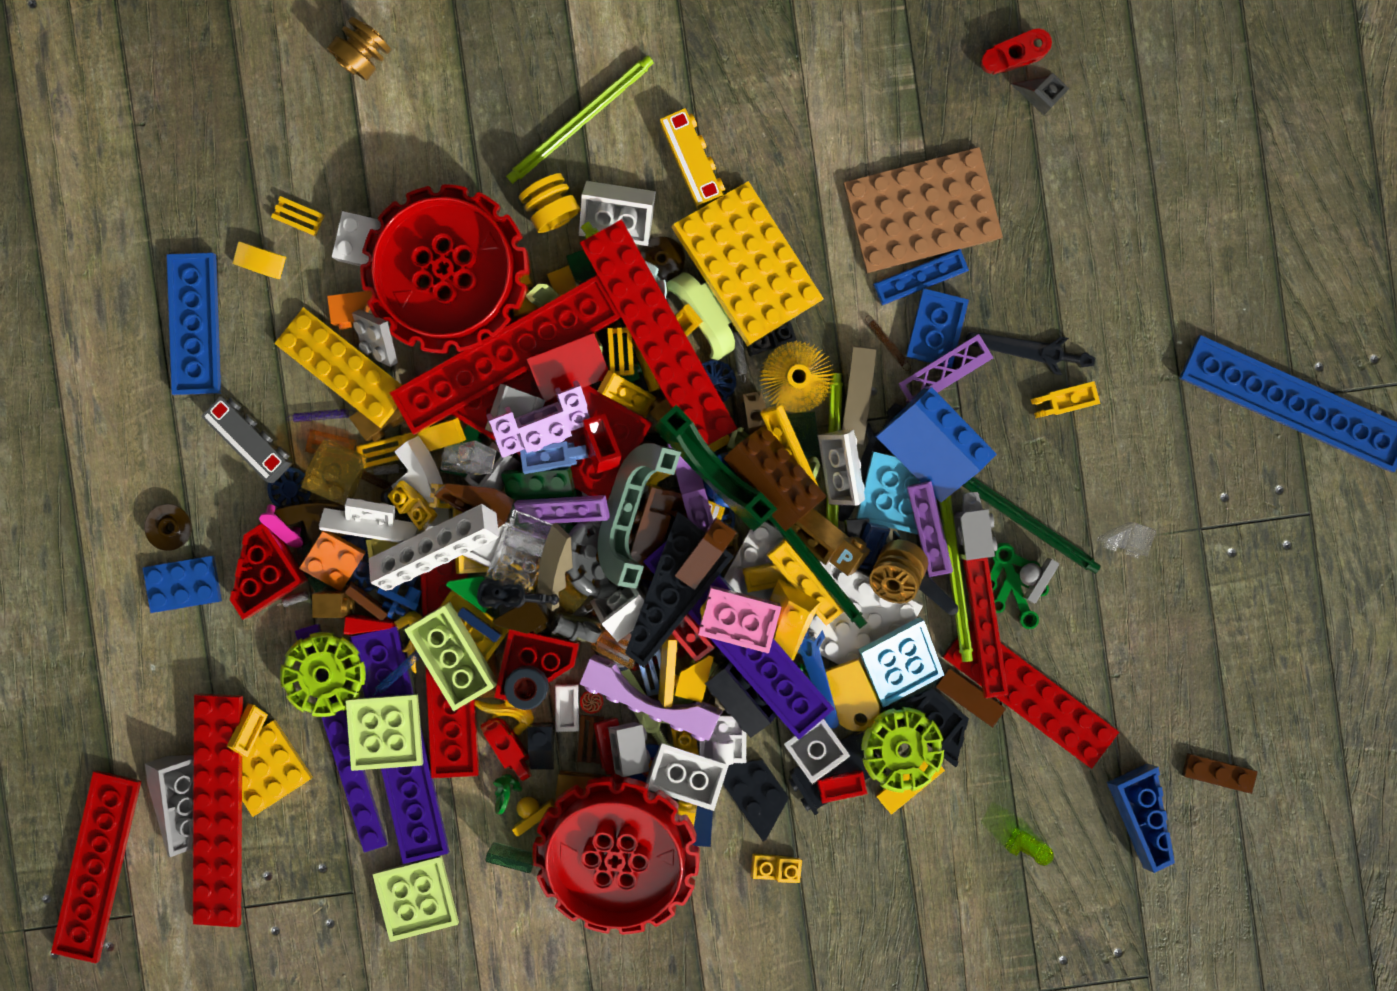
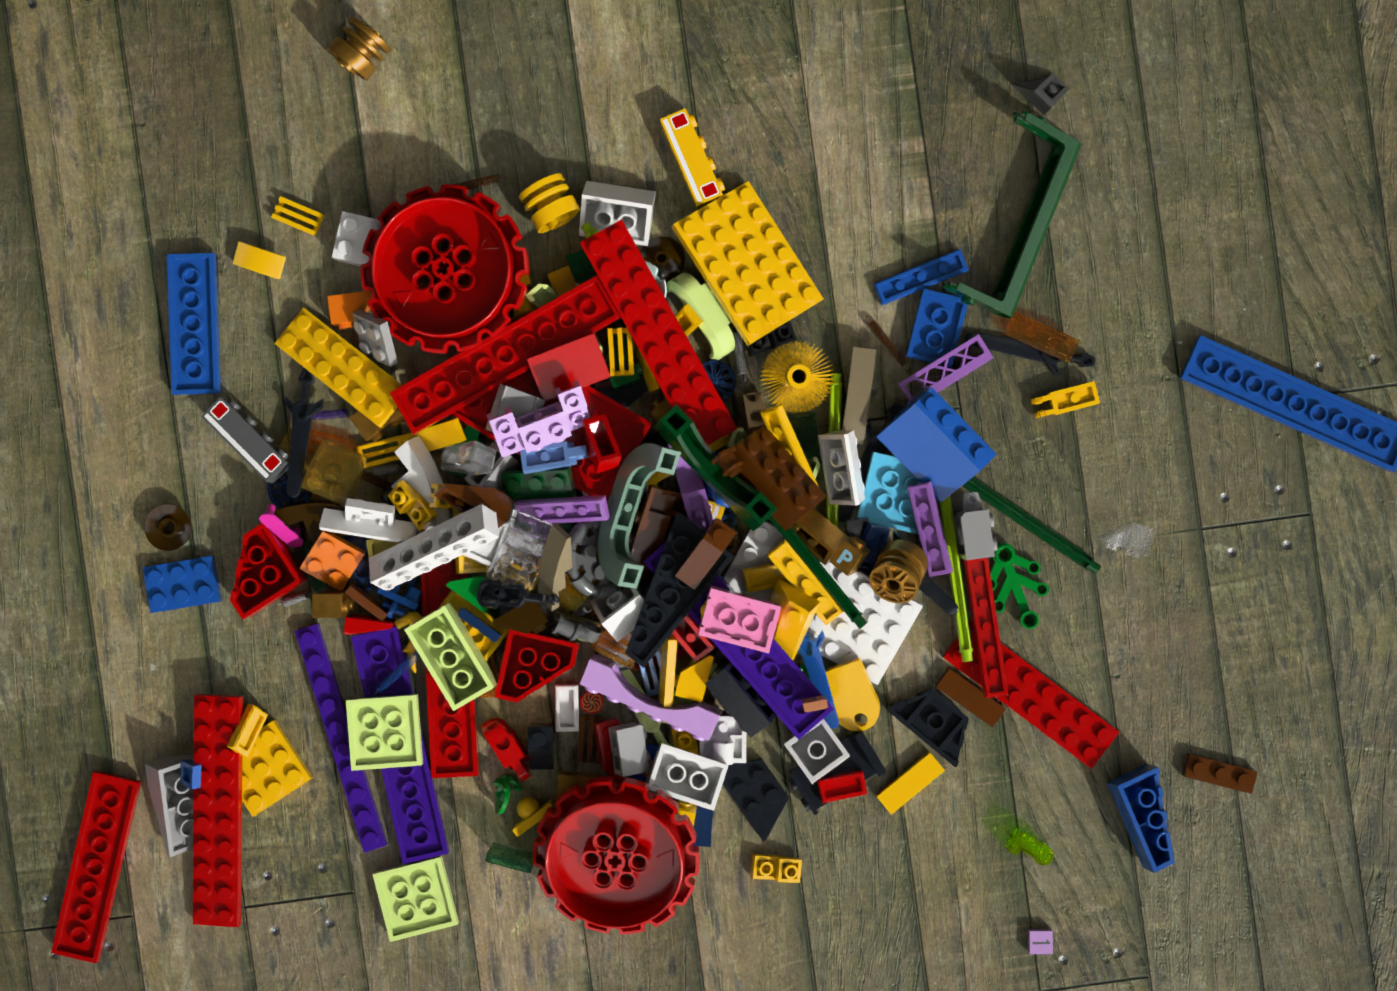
(190, 774): none -> blue tile
(300, 432): none -> black sword
(332, 663): lime plate -> none
(486, 177): none -> reddish brown piece
(524, 717): yellow piece -> none
(525, 695): black wheel -> none
(579, 119): lime piece -> none
(626, 393): yellow tile -> none
(728, 462): none -> reddish brown brick
(814, 703): none -> nougat tile
(889, 745): lime plate -> none
(901, 661): plate -> none
(923, 210): medium nougat plate -> none
(998, 58): red piece -> none
(1035, 221): none -> dark green piece
(1037, 578): light grey tile -> none
(1040, 941): none -> lavender tile
(1042, 337): none -> clear orange tile

